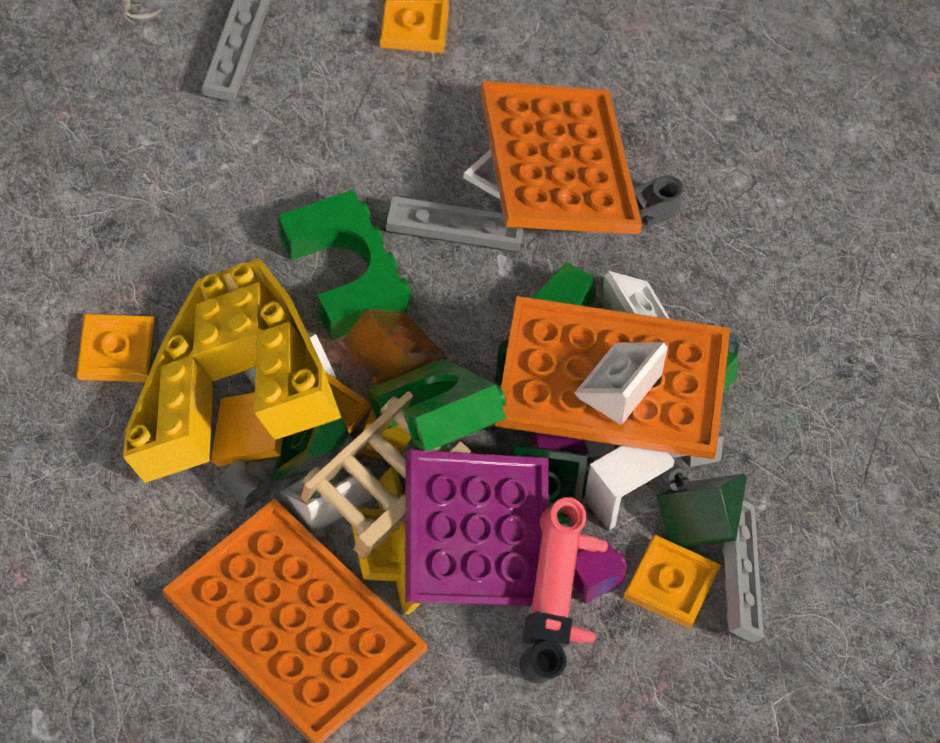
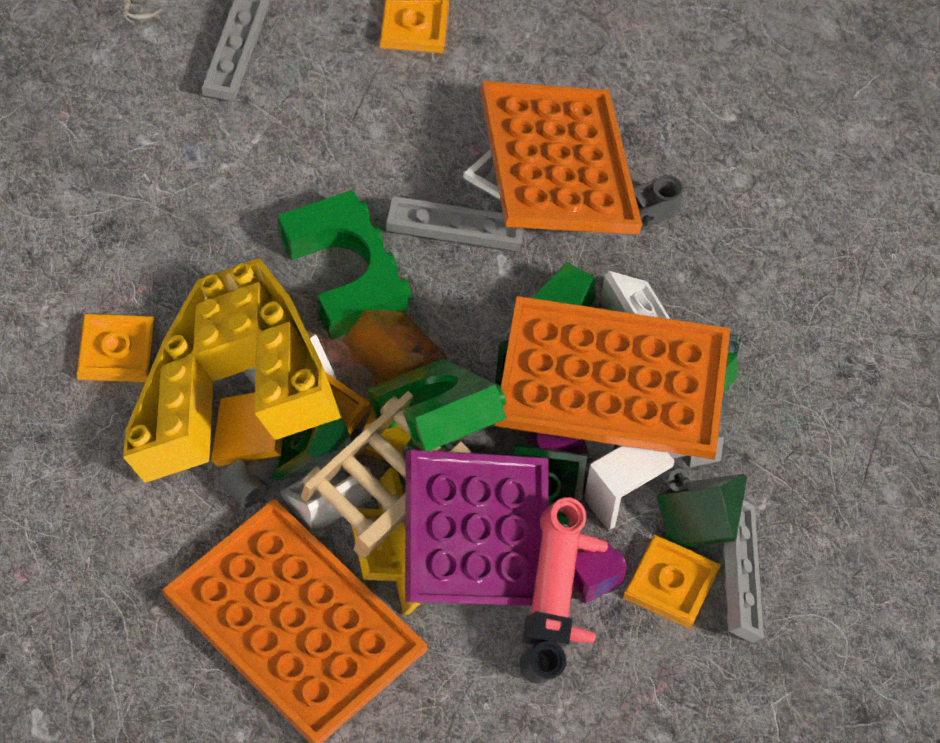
(623, 378): white slope -> none

